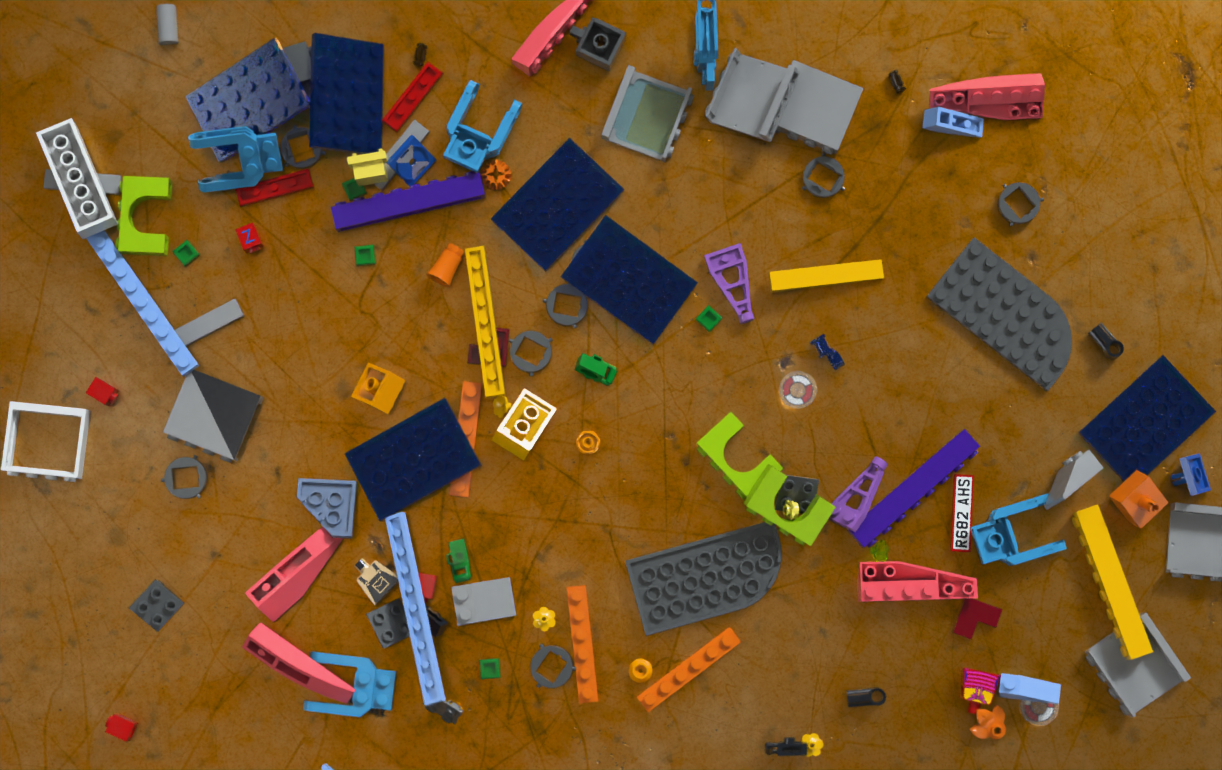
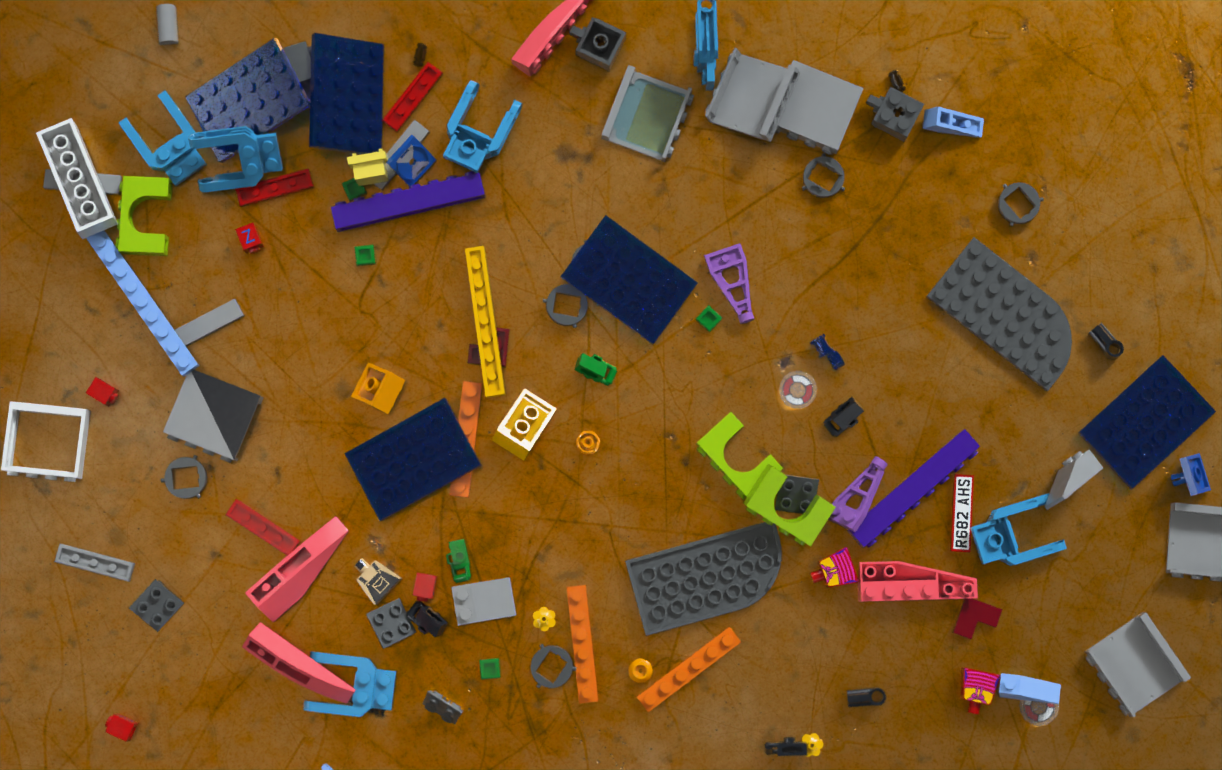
(94, 562): none -> light grey tile
(174, 156): none -> dark azure plate
(186, 253): green tile -> none
(262, 527): none -> red tile
(287, 152): dark grey piece -> none
(330, 503): sand blue plate -> none
(415, 609): light blue plate -> none
(446, 265): orange plant -> none
(501, 406): yellow plant -> none
(502, 180): orange gear -> none
(537, 338): dark grey piece -> none
(557, 204): clear blue plate -> none
(790, 510): light yellow plate -> none
(825, 275): yellow slope -> none
(836, 569): none -> torso
(844, 417): none -> black piece
(880, 551): clear neon green plant -> none
(886, 109): none -> dark grey hinge
(988, 722): orange plate -> none
(994, 97): coral wedge -> none
(1112, 582): yellow brick -> none
(1138, 499): orange brick -> none

